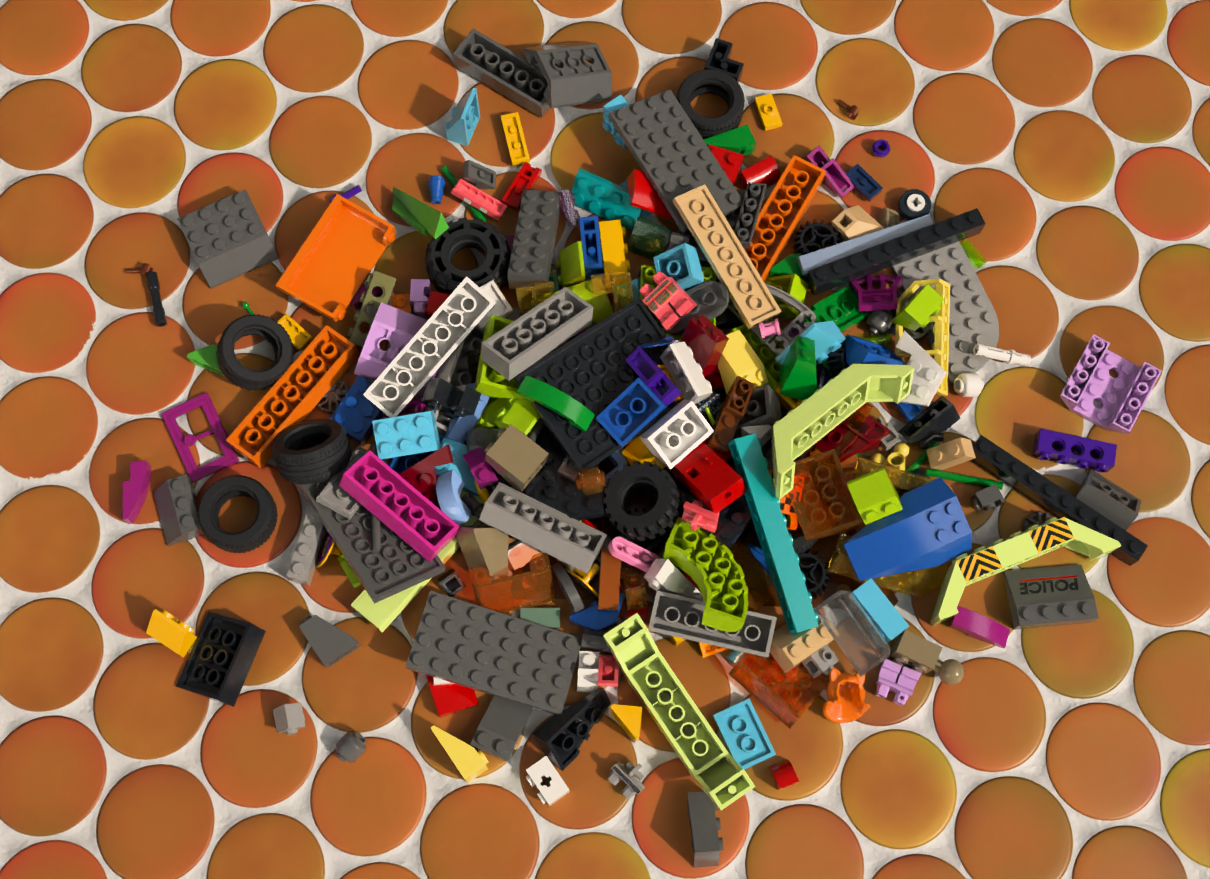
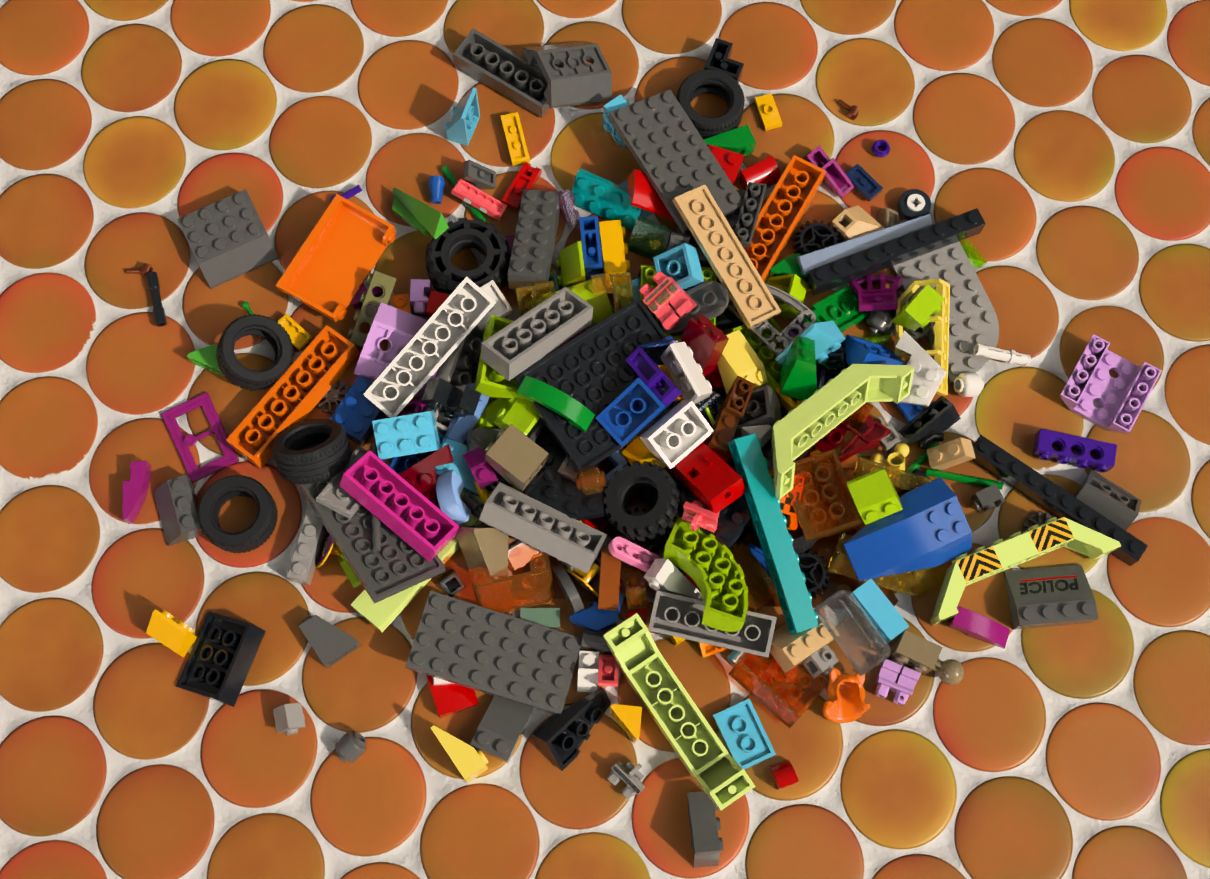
(545, 769): white brick -> none
(770, 328): bright pink bush -> none

